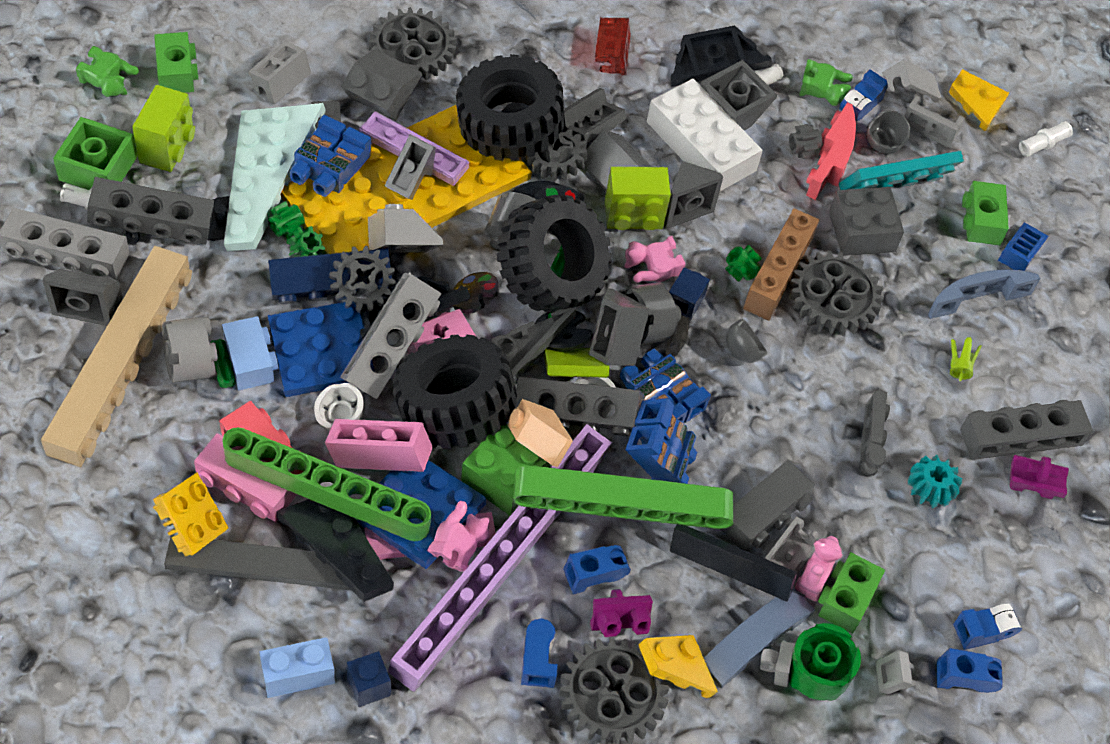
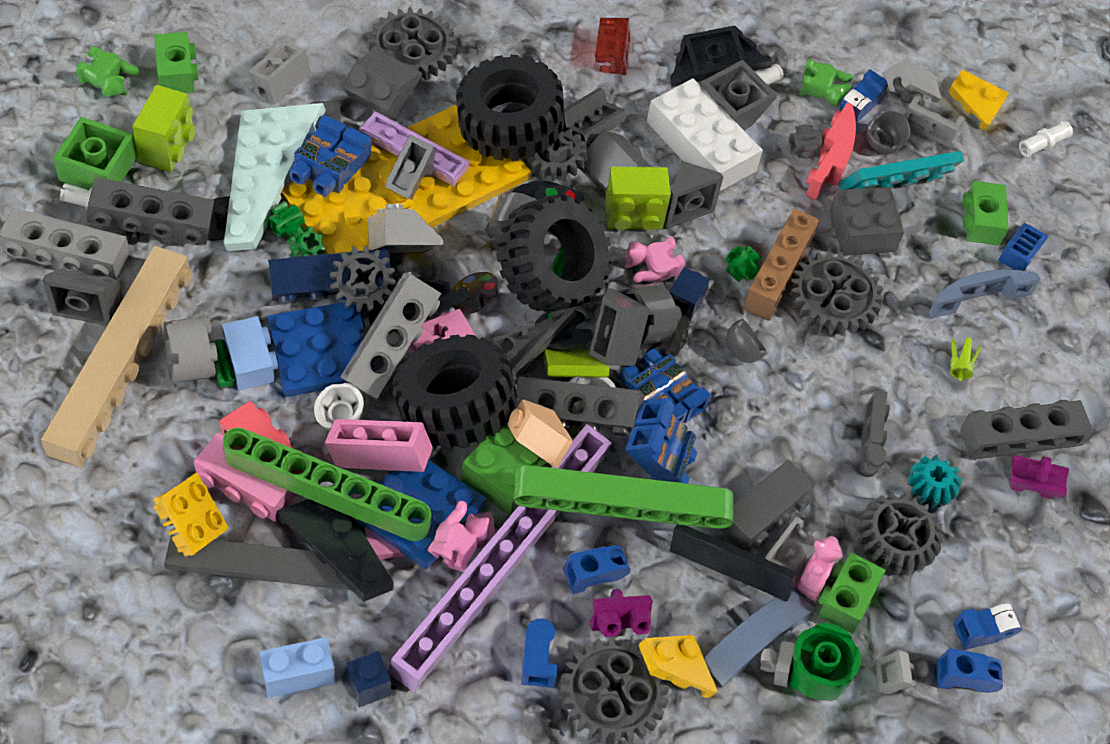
(900, 548): none -> dark grey gear

